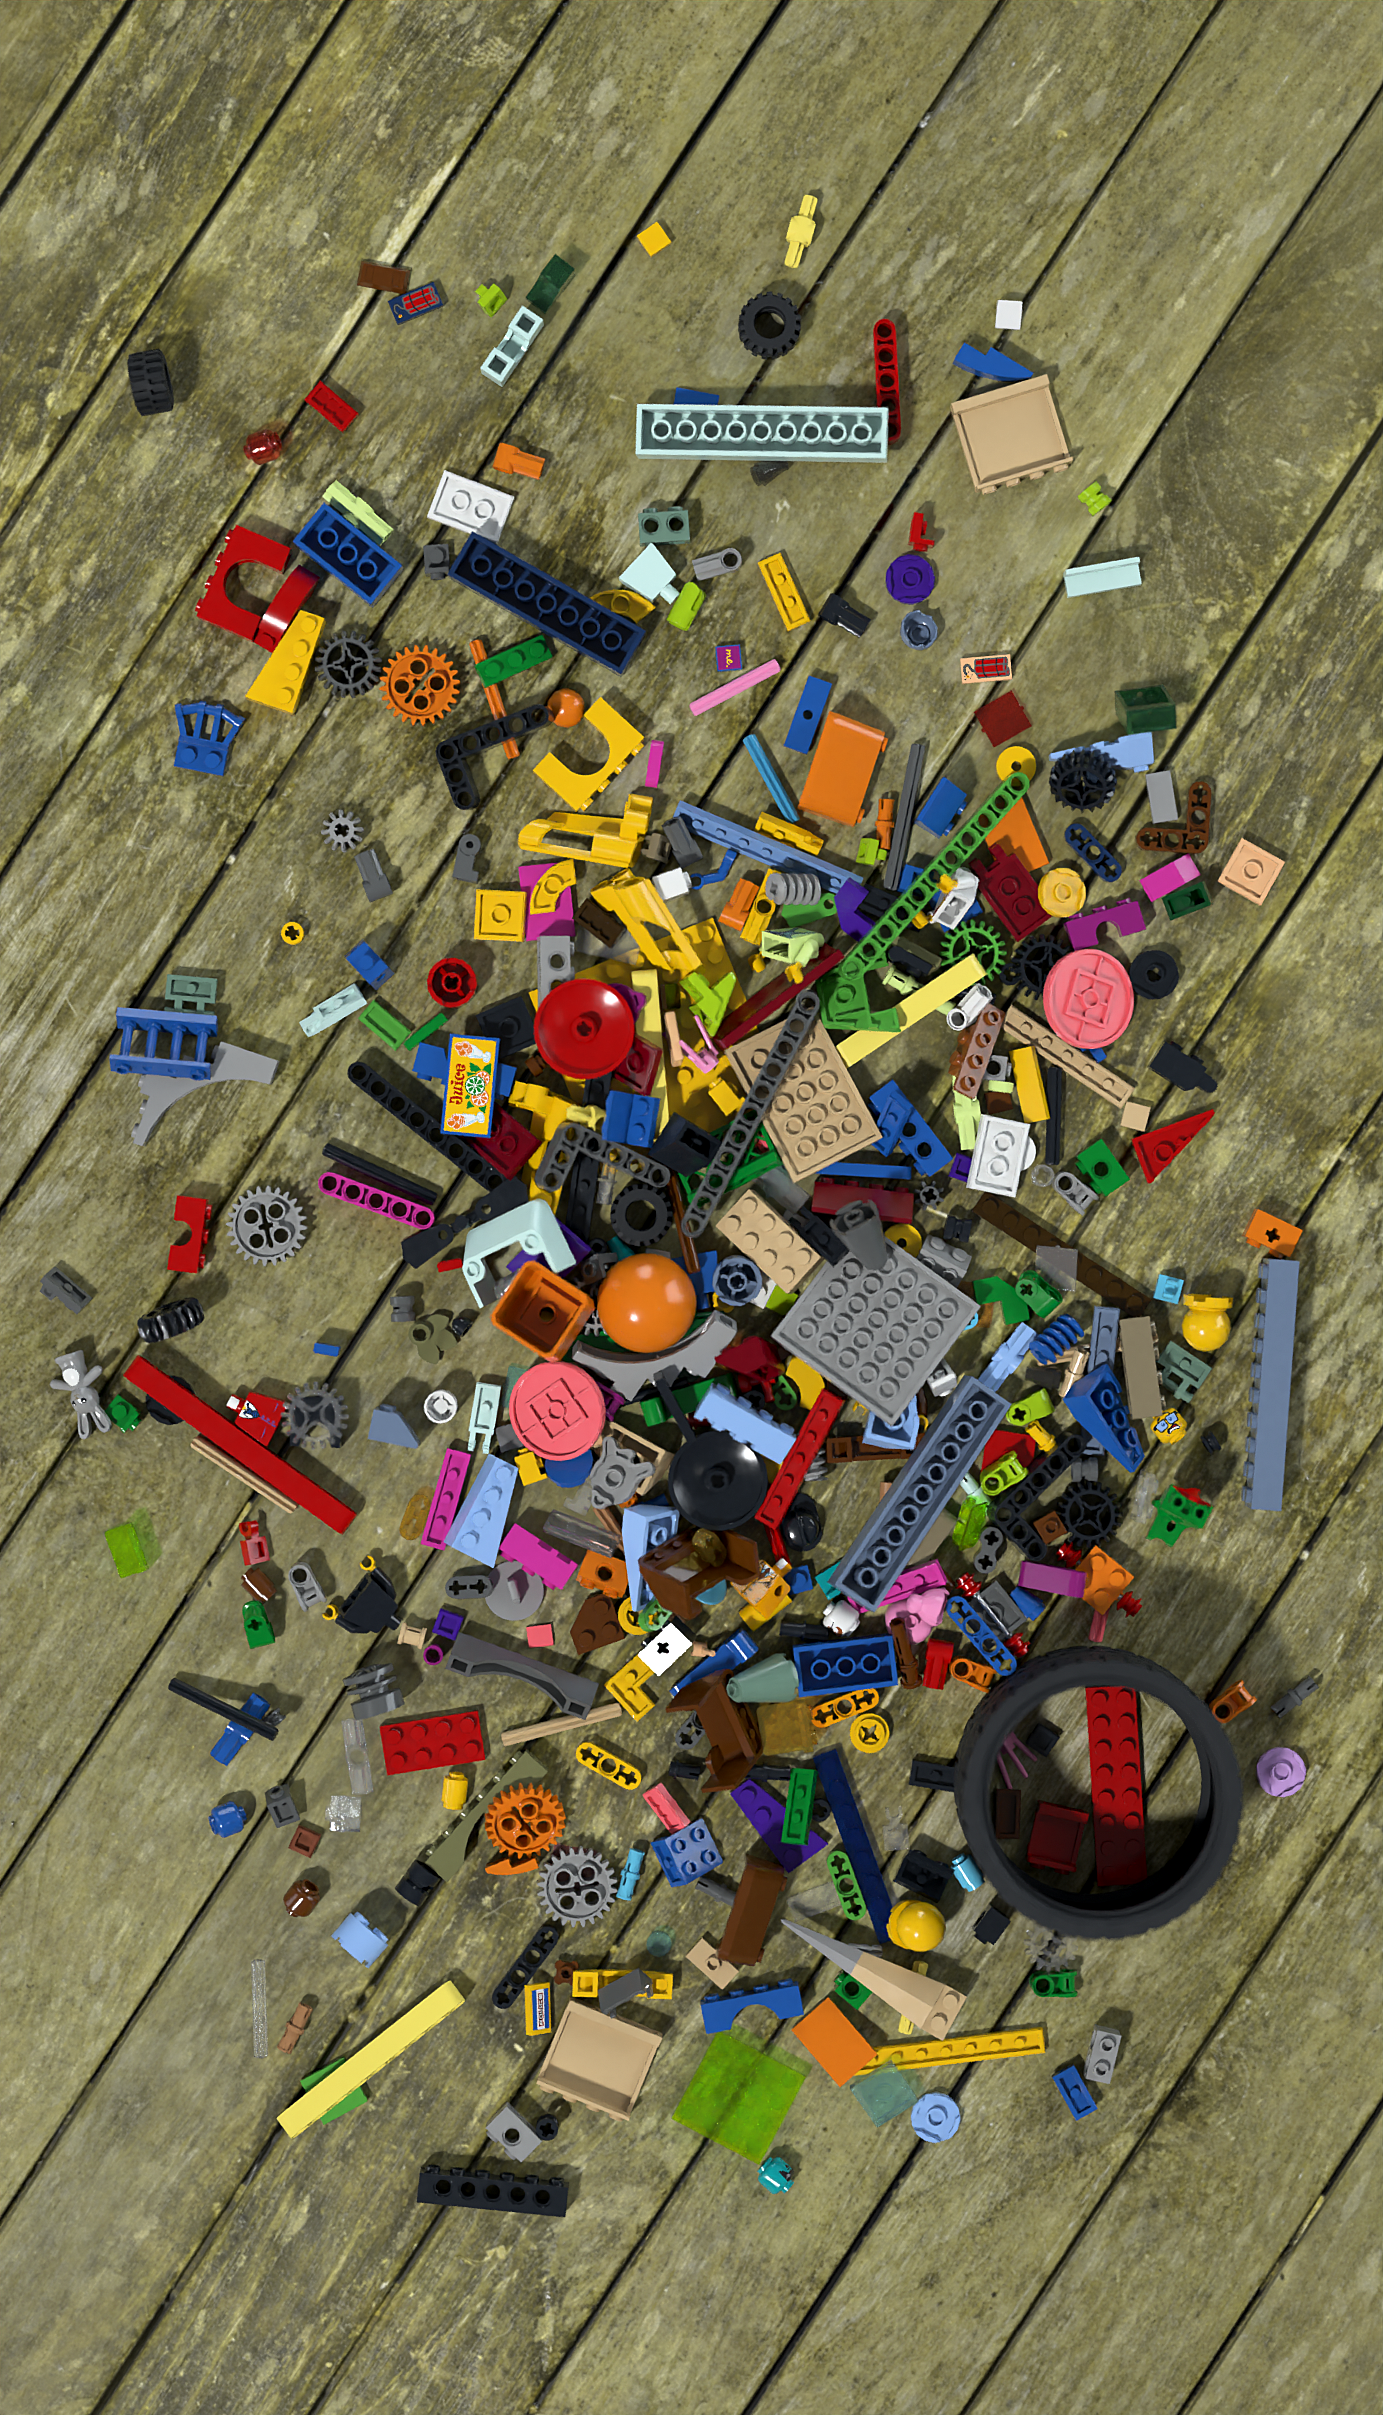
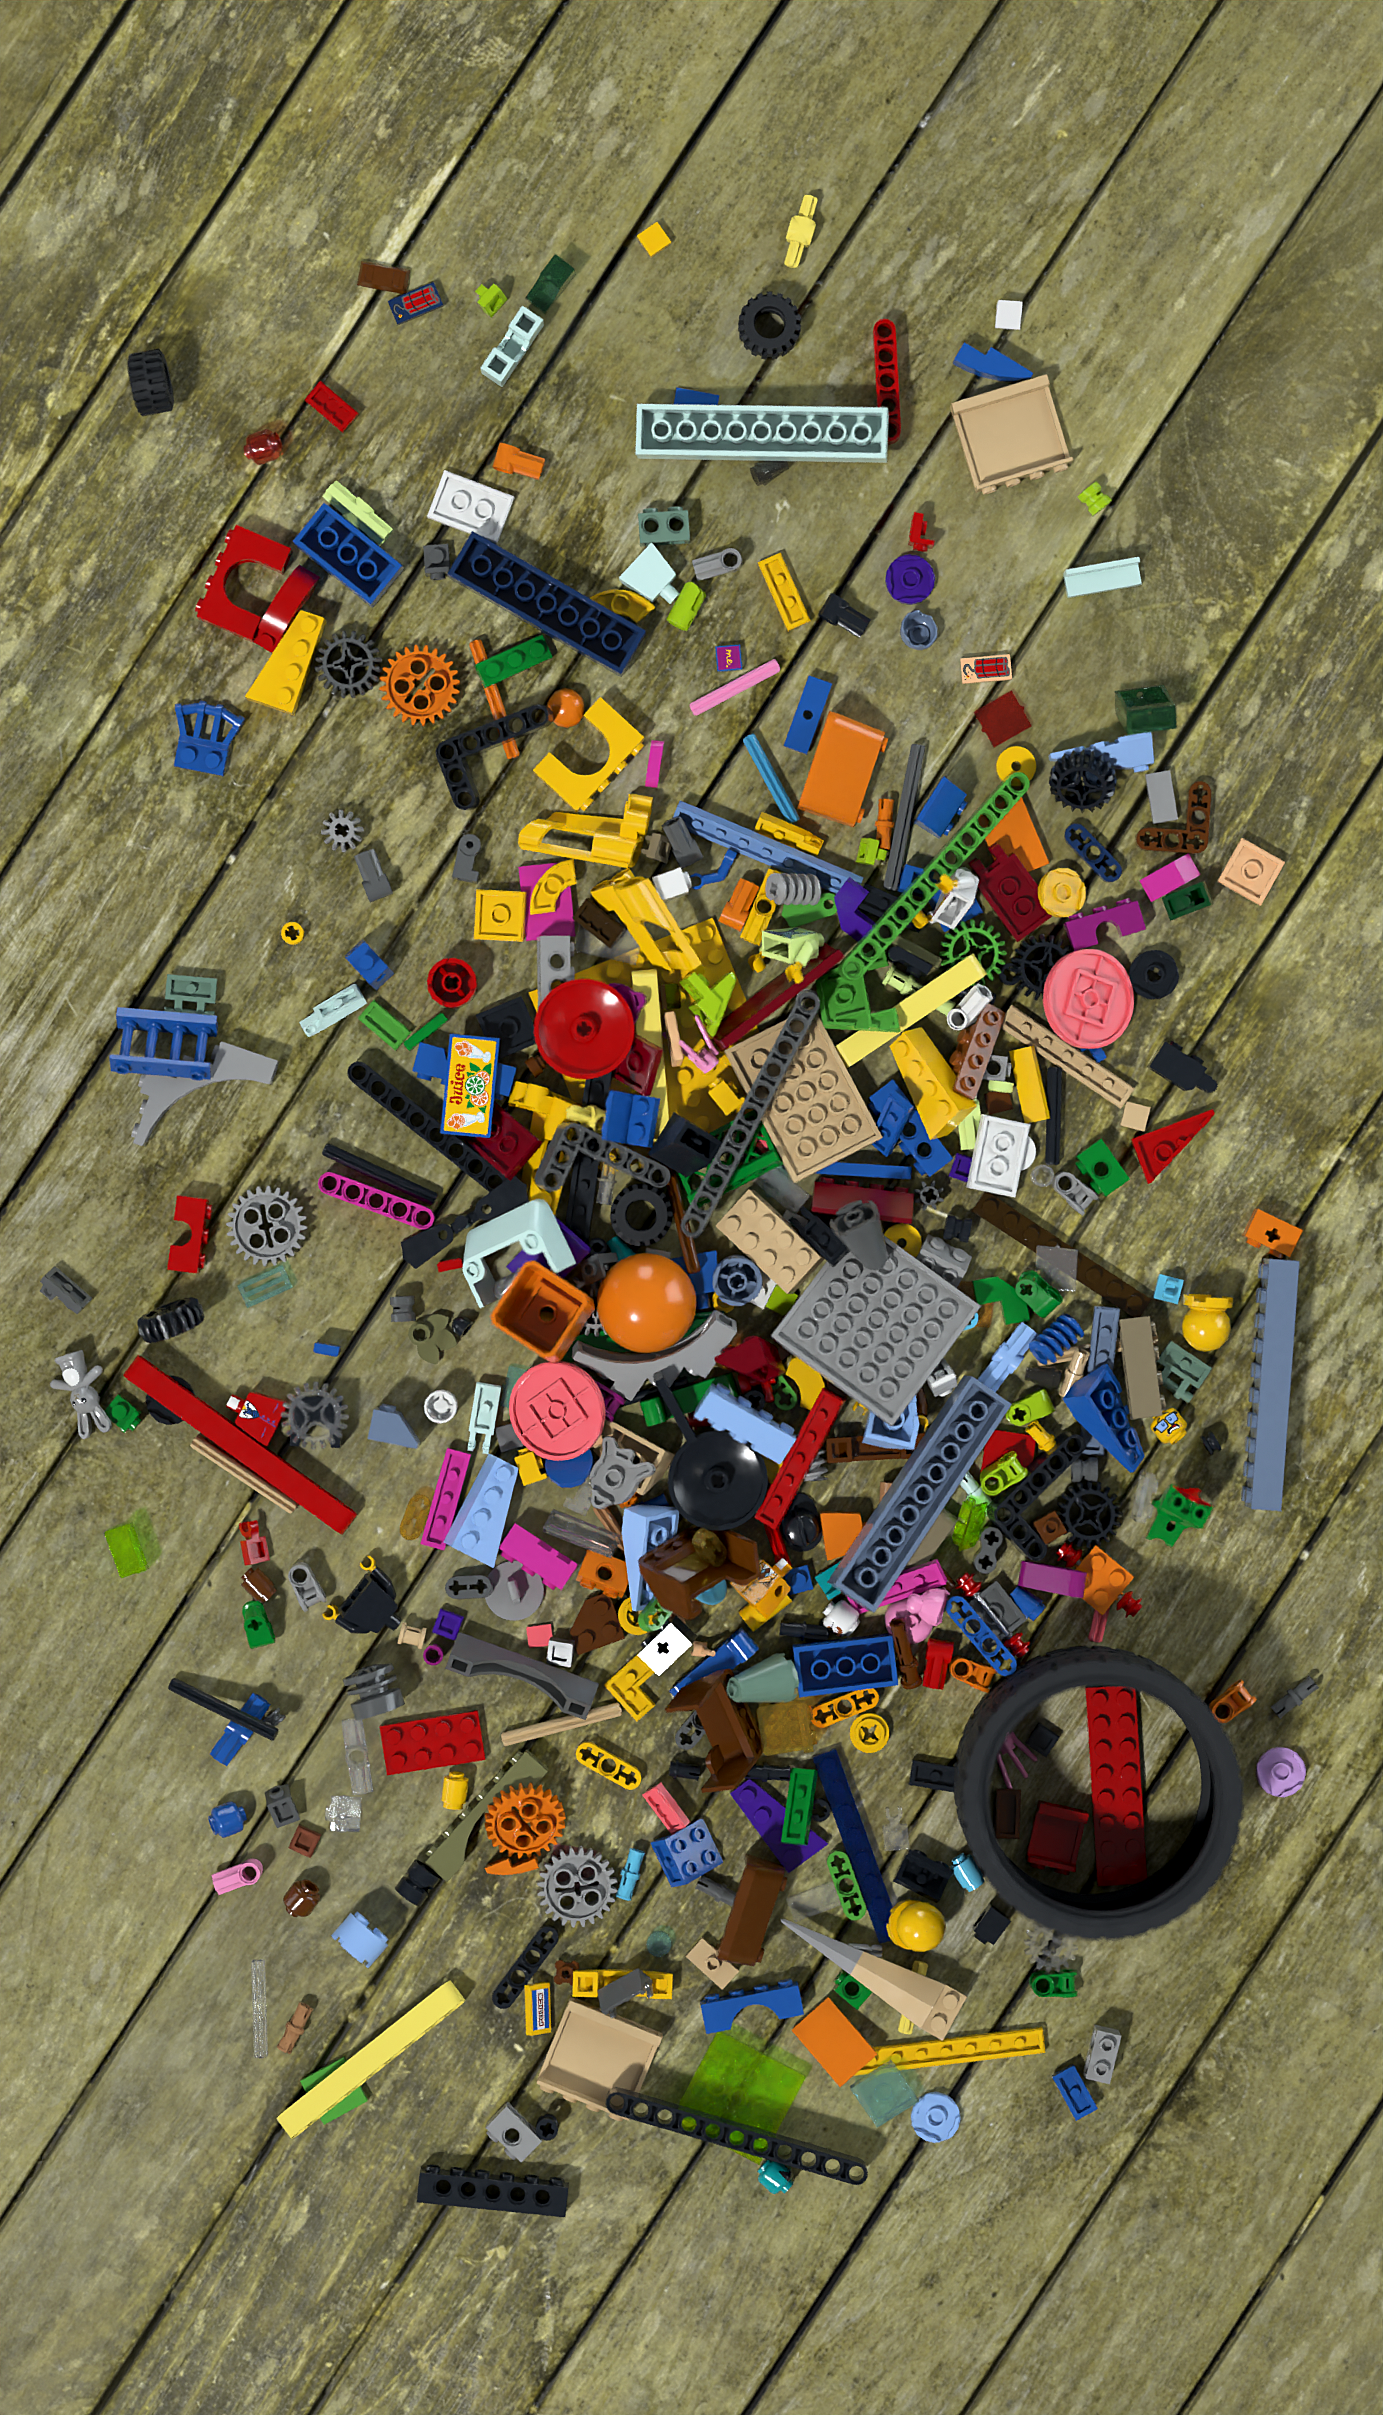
(236, 1877): none -> bright pink piece
(284, 1277): none -> clear light blue tile
(560, 1652): none -> plate
(745, 2145): none -> black beam
(839, 1531): none -> orange torso
(930, 1083): none -> yellow wedge

